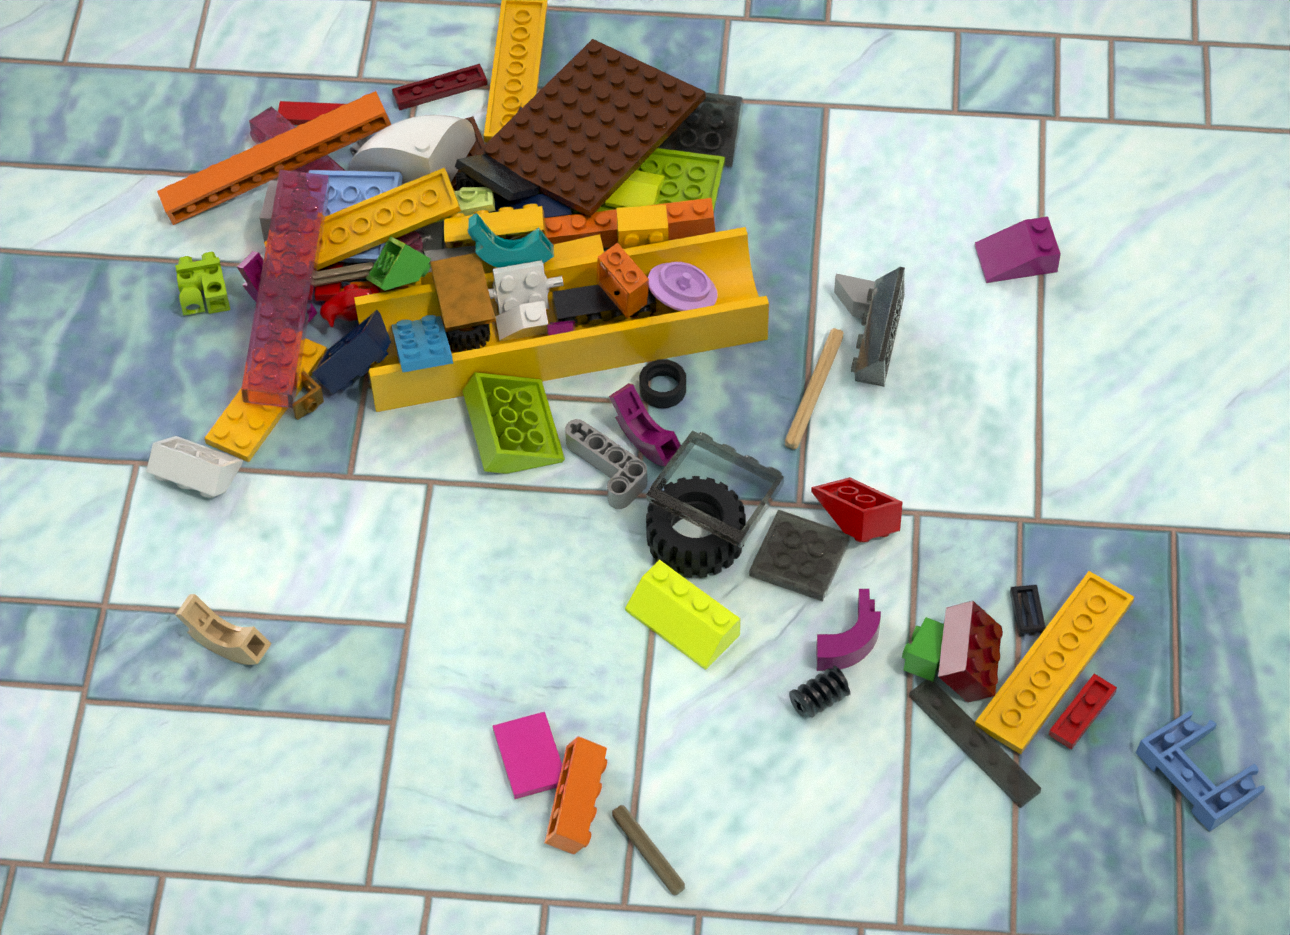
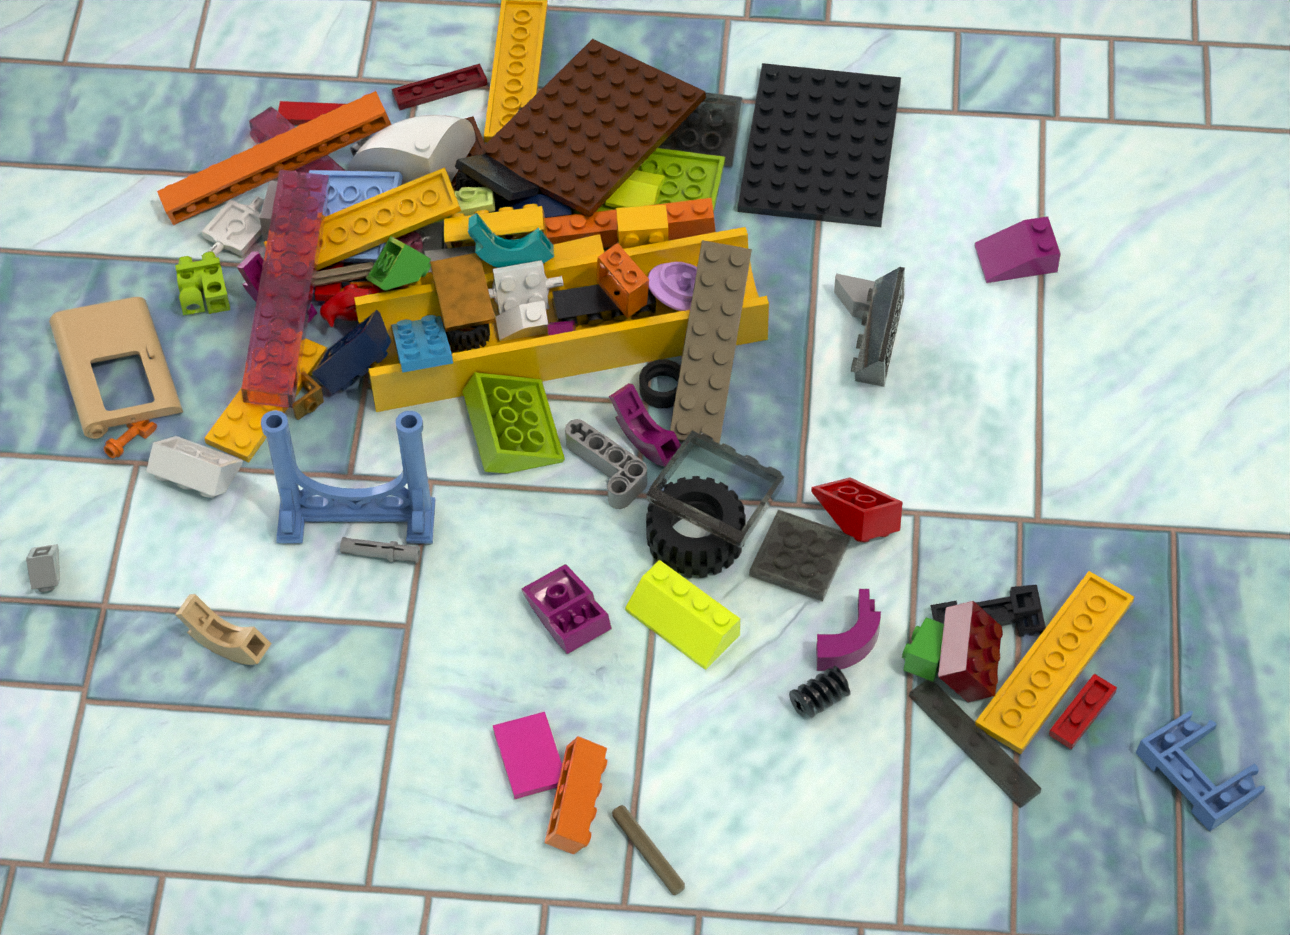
(44, 567): none -> light grey slope
(104, 334): none -> tan piece
(114, 448): none -> orange hinge
(235, 227): none -> white plate
(351, 504): none -> medium blue arch
(390, 551): none -> light grey pin
(567, 608): none -> magenta slope
(710, 340): none -> dark tan plate
(814, 389): tan axle -> none
(820, 145): none -> black plate
(1005, 611): none -> black slope

